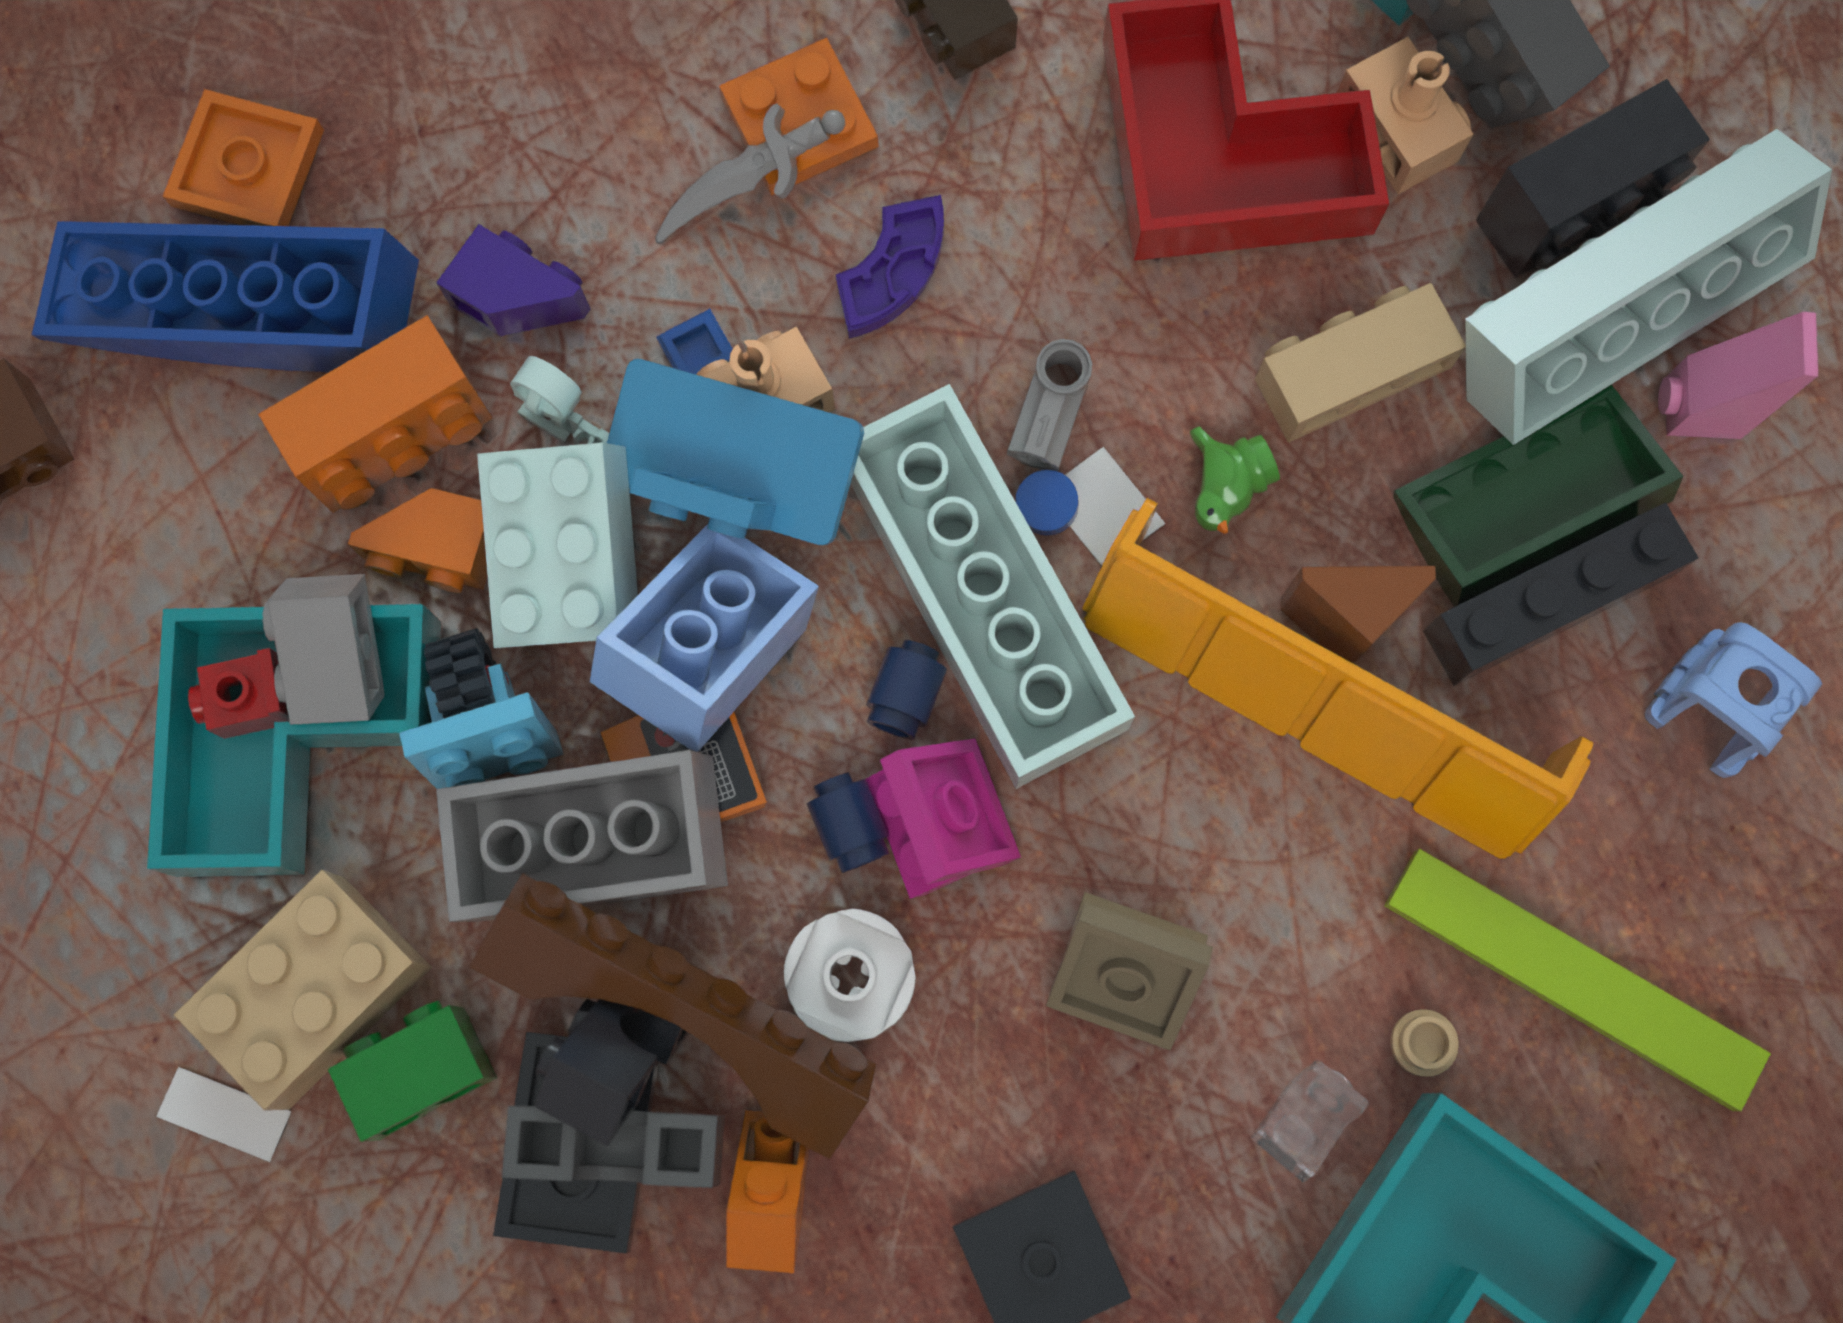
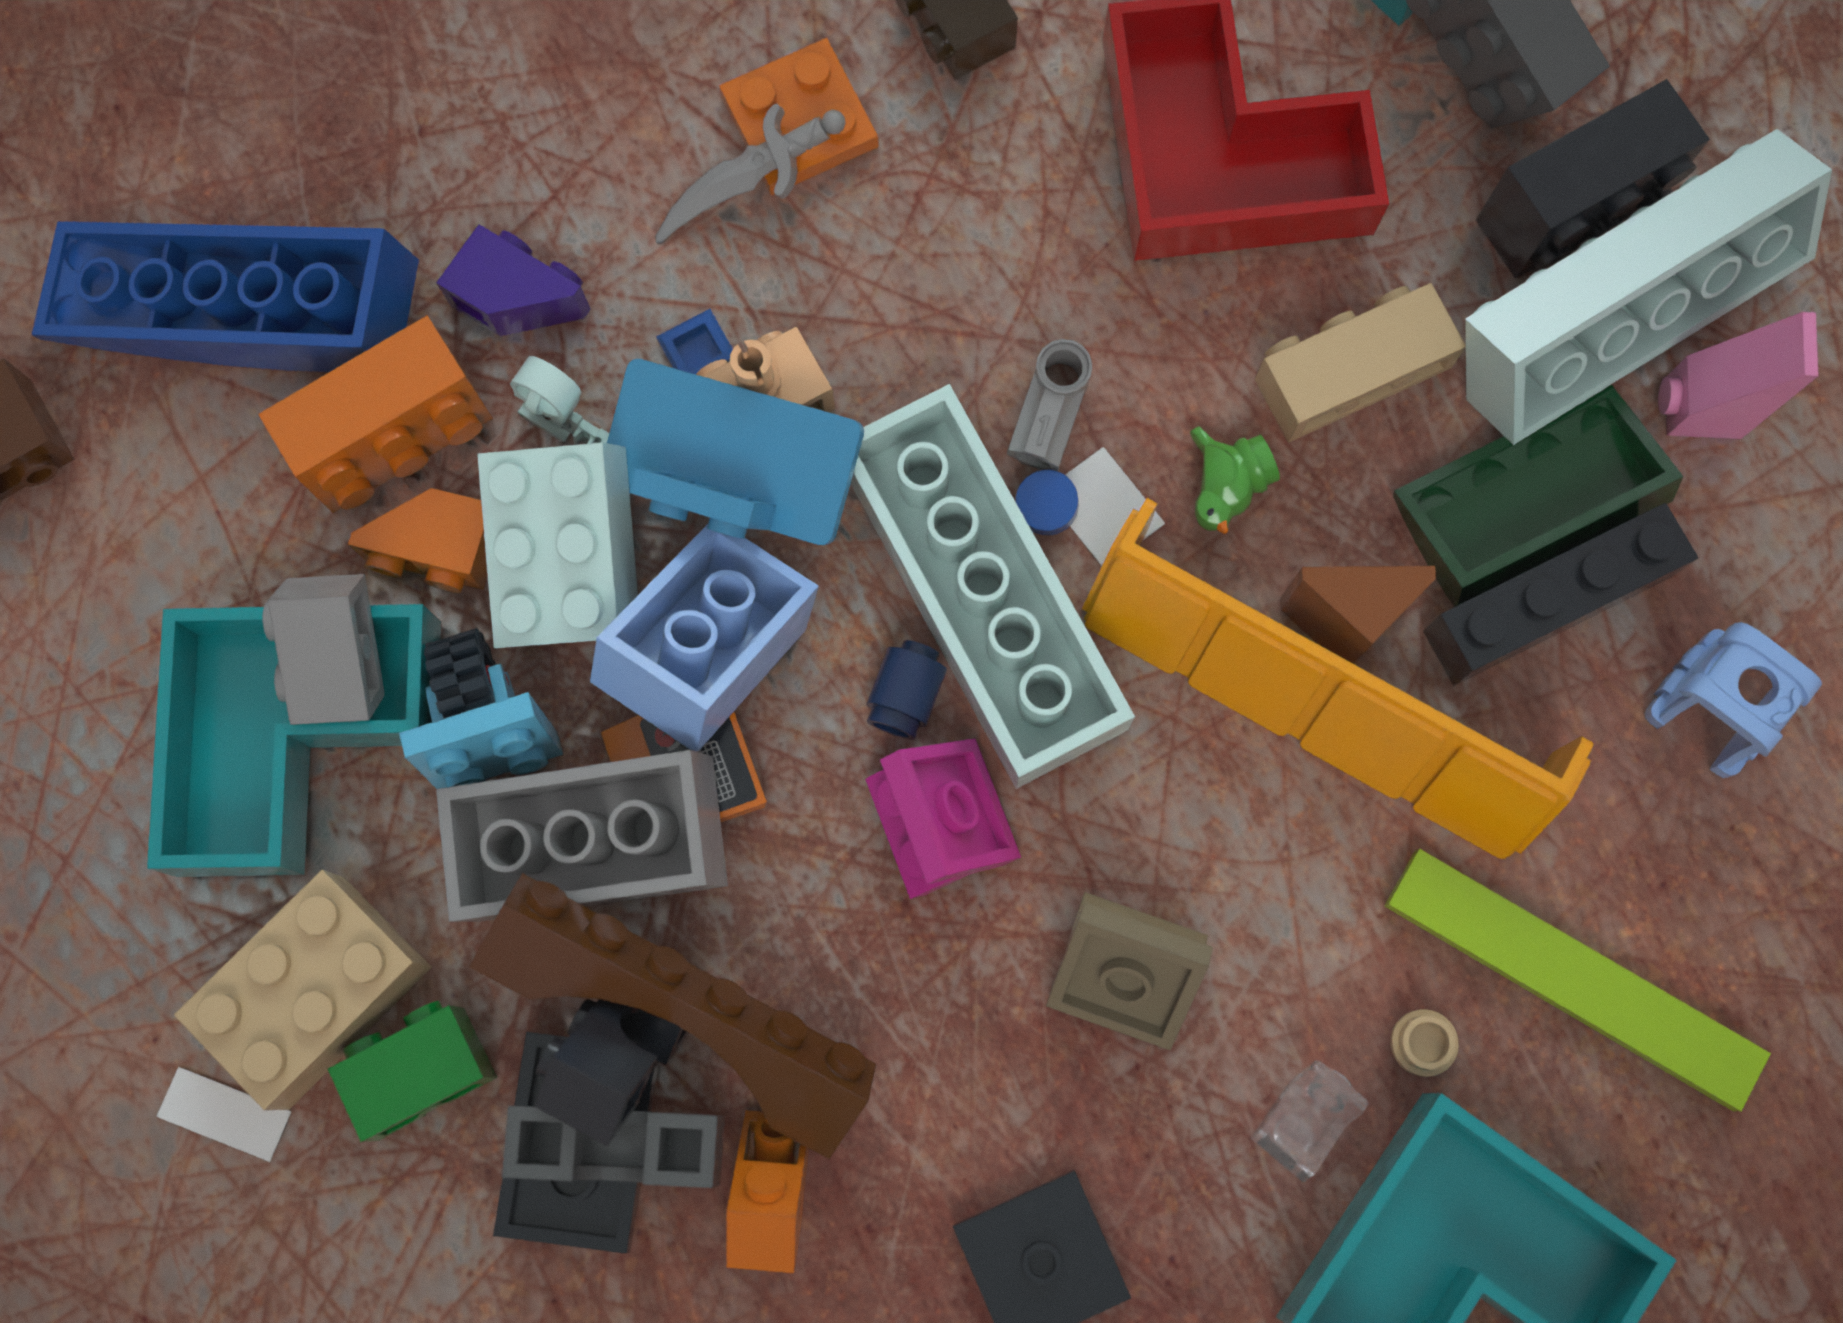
(243, 161): orange plate -> none
(257, 704): red brick -> none
(836, 940): white plate -> none
(848, 822): dark blue brick -> none
(896, 268): dark purple tile -> none
(1413, 114): light nougat brick -> none

